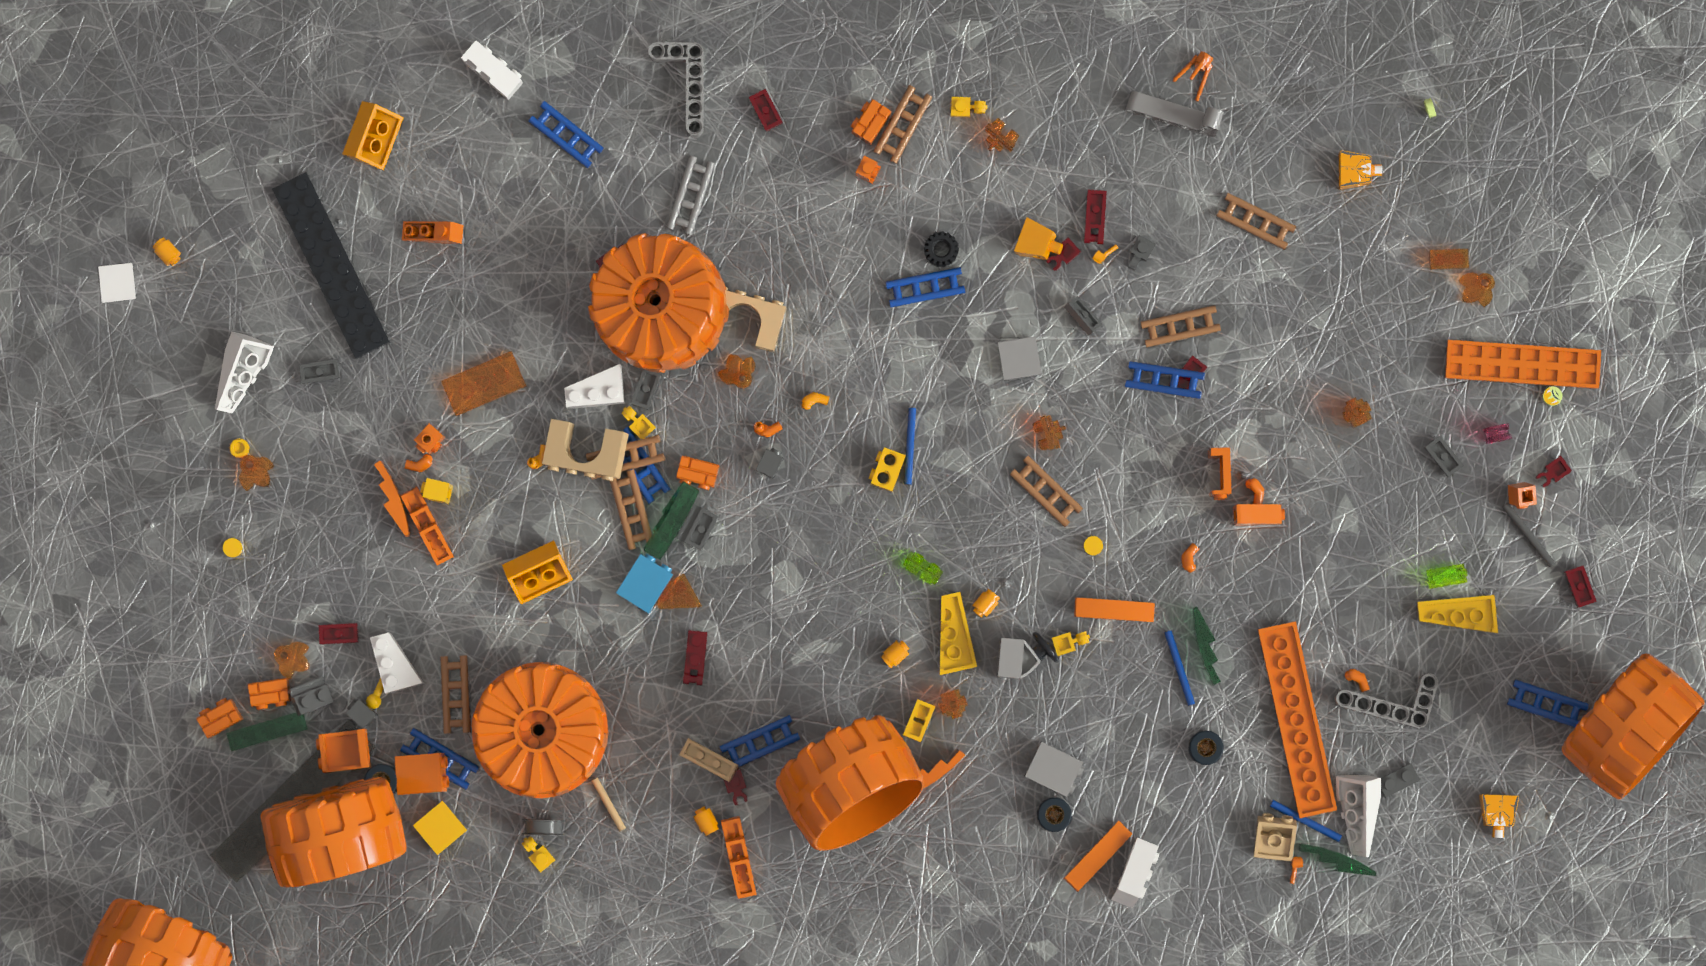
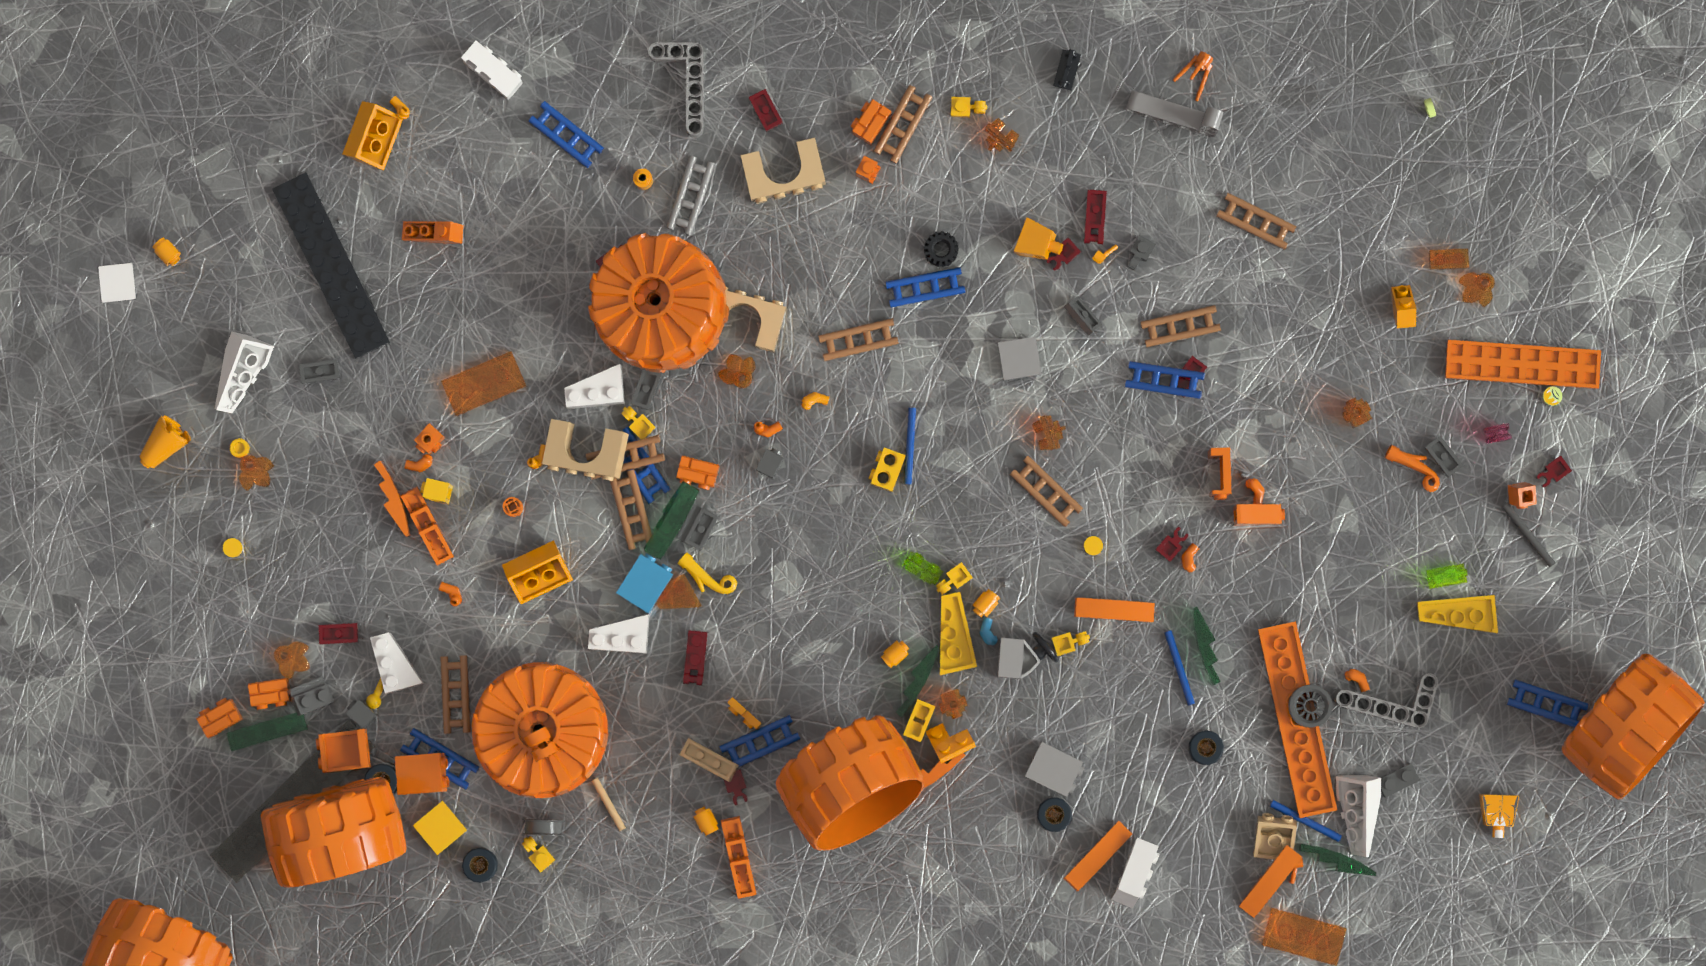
(163, 442): none -> light orange cone
(401, 109): none -> light orange arm
(453, 592): none -> orange arm
(479, 865): none -> black wheel
(514, 509): none -> orange wheel
(537, 738): none -> orange wheel
(621, 636): none -> white wedge
(647, 183): none -> light orange brick
(702, 577): none -> yellow plant
(736, 708): none -> light orange plate
(762, 187): none -> tan arch
(869, 344): none -> medium nougat bar
(921, 675): none -> clear green slope
(949, 747): none -> light orange plate
(958, 576): none -> yellow plate
(986, 633): none -> dark azure arm
(1067, 69): none -> black hinge
(1169, 546): none -> dark red plate
(1270, 881): none -> orange slope
(1304, 936): none -> clear orange tile
(1327, 710): none -> dark grey wheel
(1356, 169): light orange torso -> none
(1403, 306): none -> light orange slope
(1413, 461): none -> orange plant
(1580, 586): dark red plate -> none

